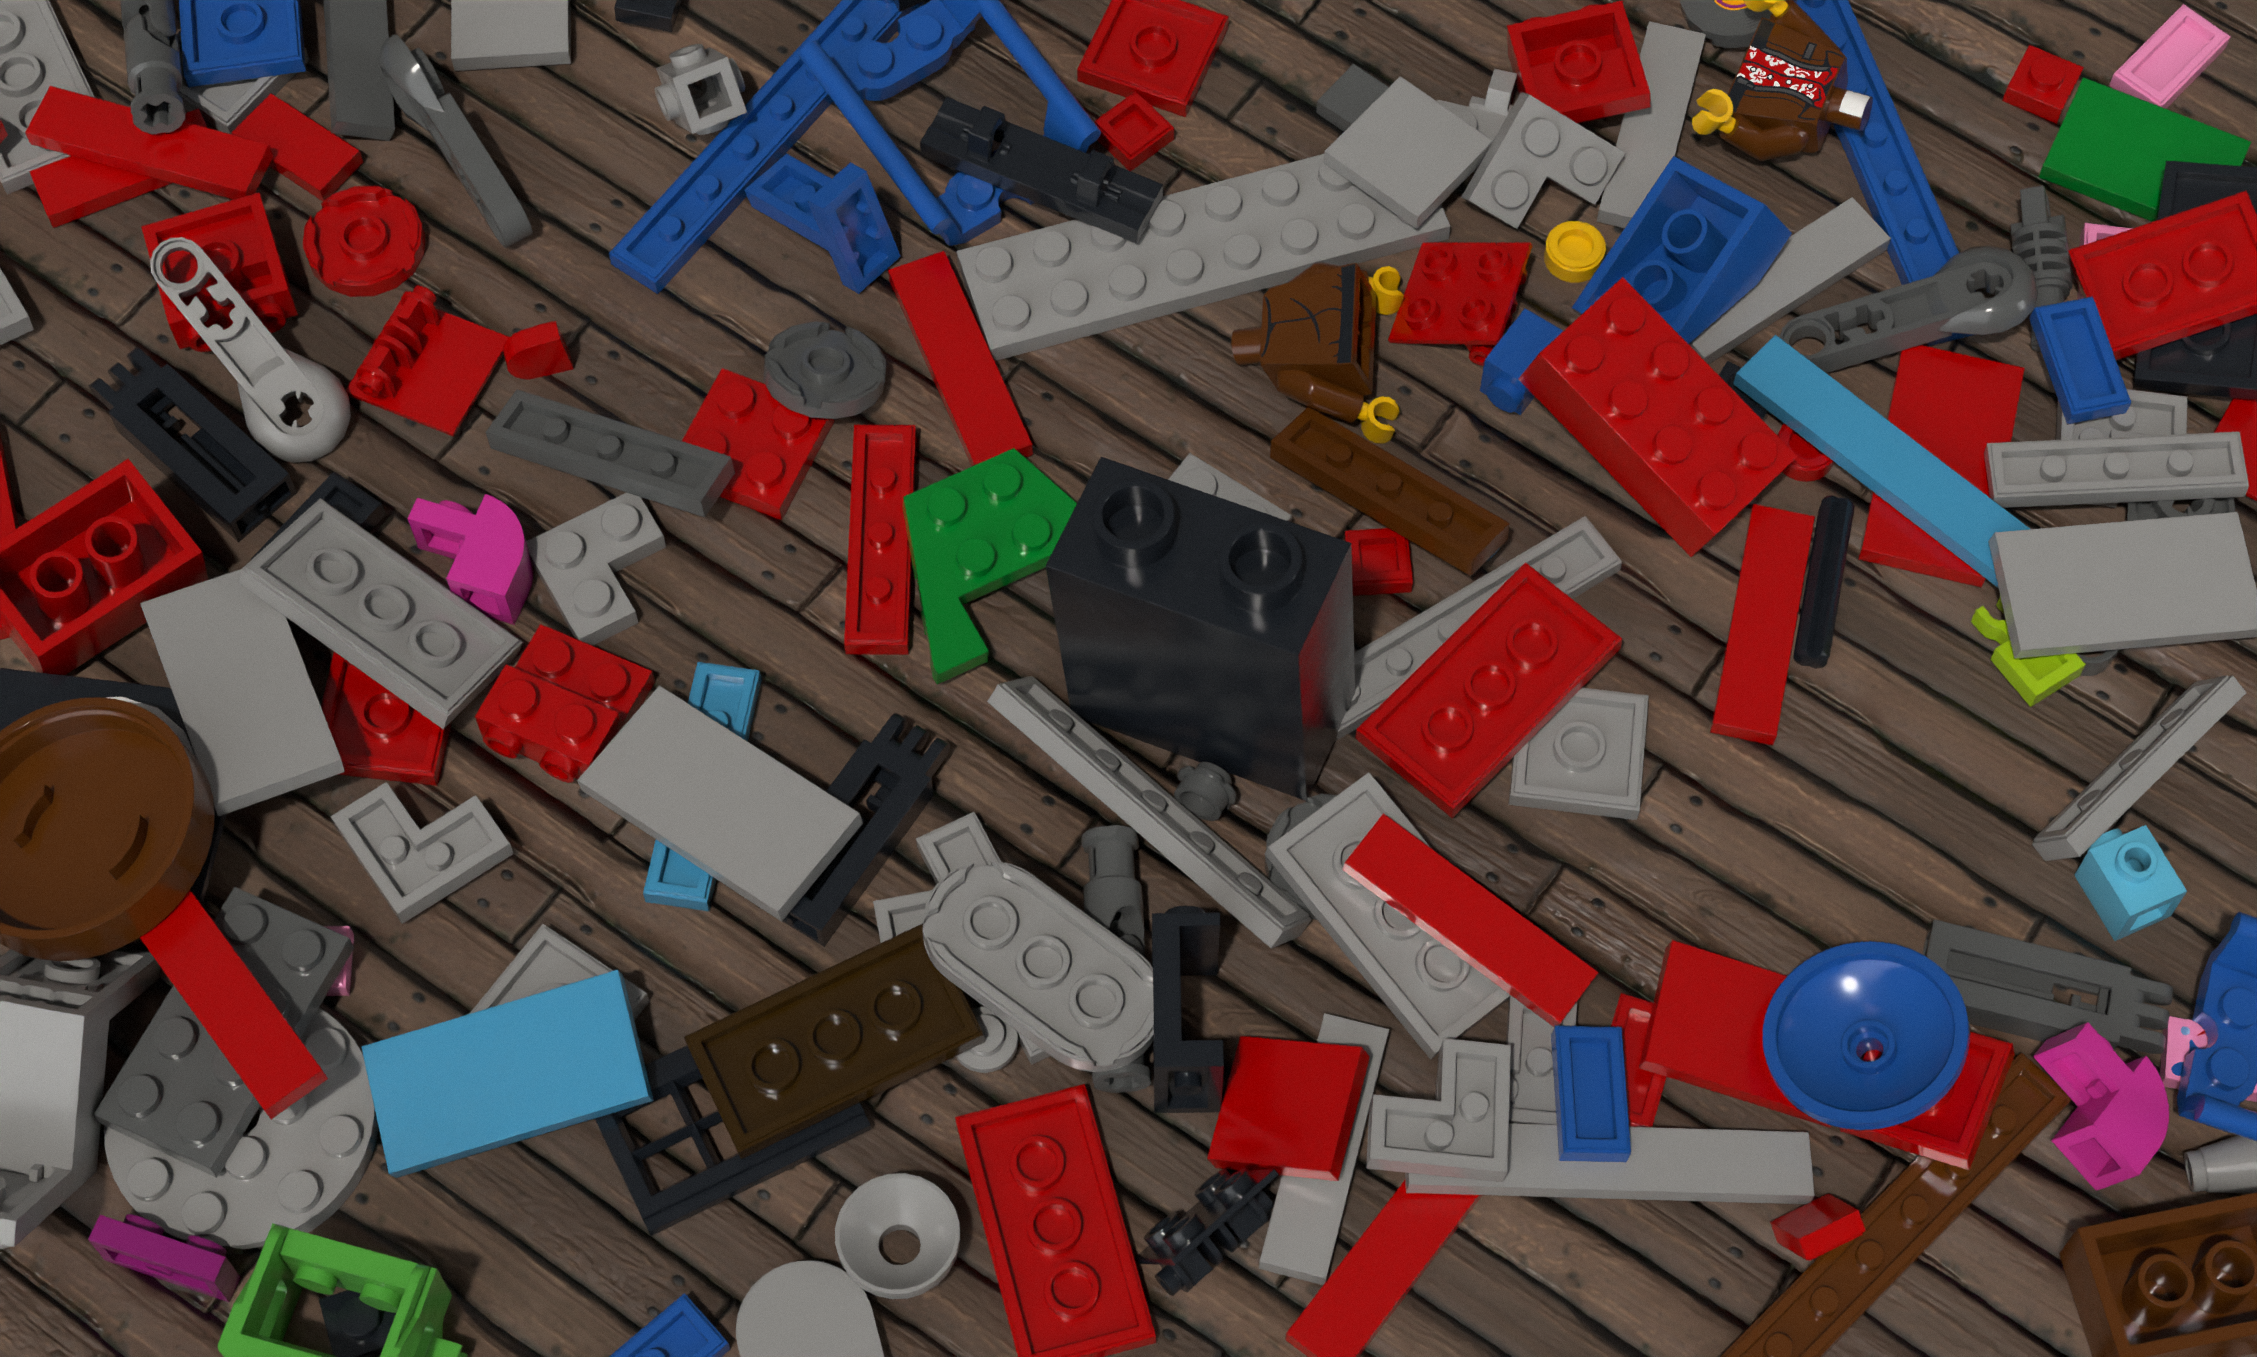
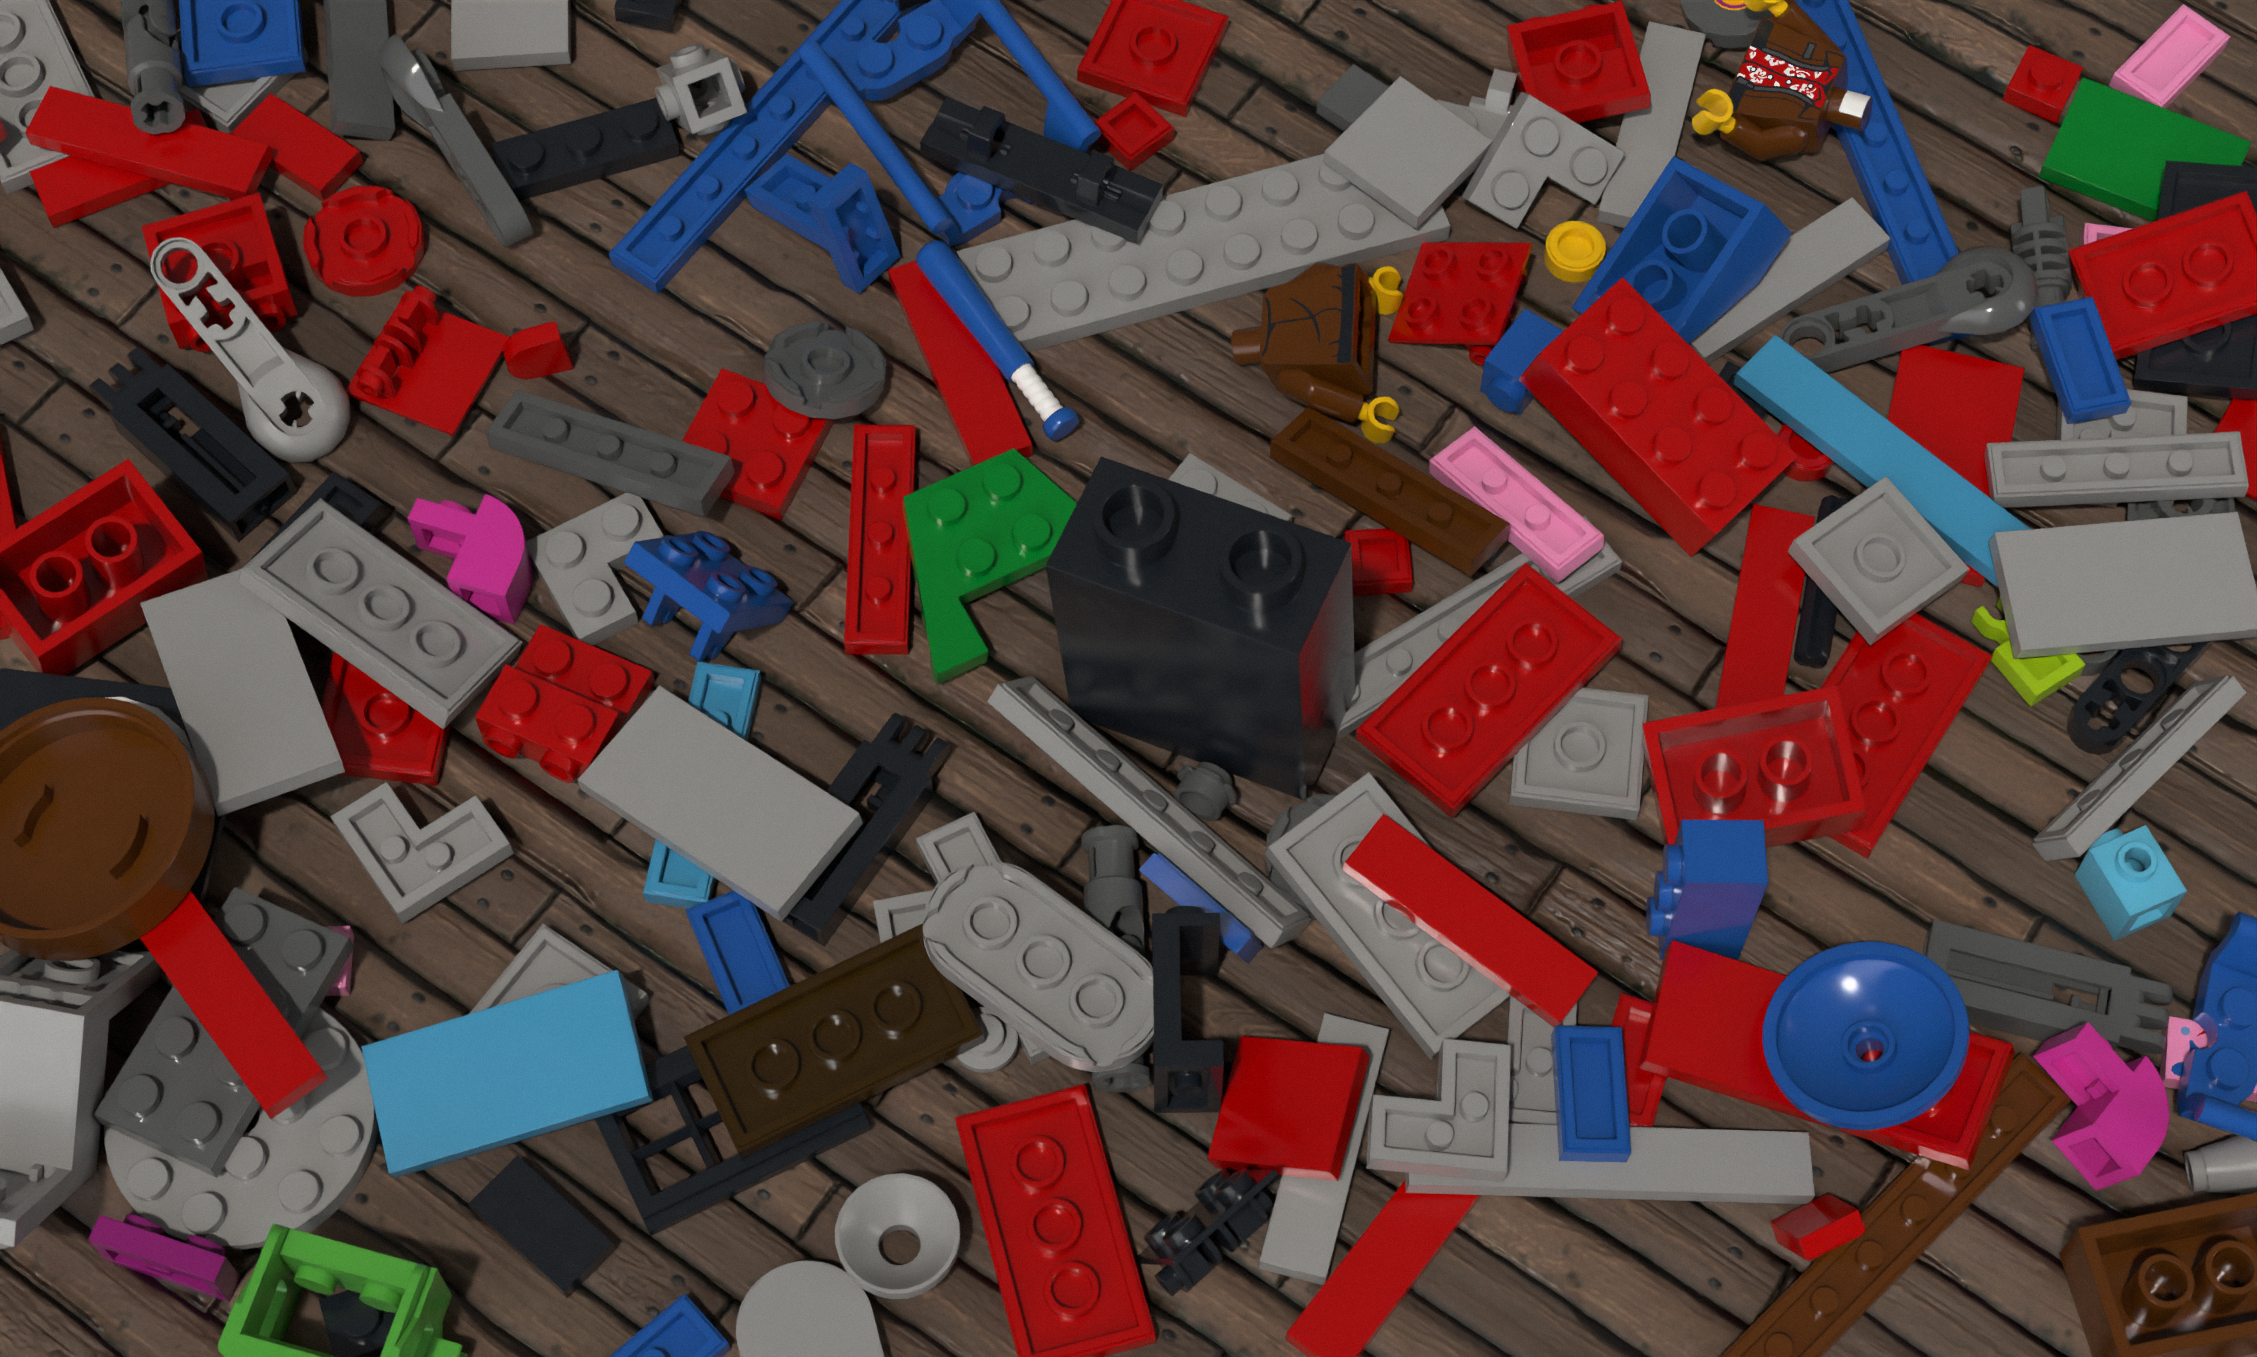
(542, 1226): none -> black tile
(585, 149): none -> black plate
(709, 584): none -> blue plate
(737, 950): none -> blue tile
(986, 326): none -> blue piece
(1187, 893): none -> blue tile
(1538, 519): none -> bright pink tile
(1709, 886): none -> blue brick
(1758, 761): none -> red brick
(1878, 560): none -> light grey plate
(1897, 711): none -> red tile
(2160, 663): none -> black beam

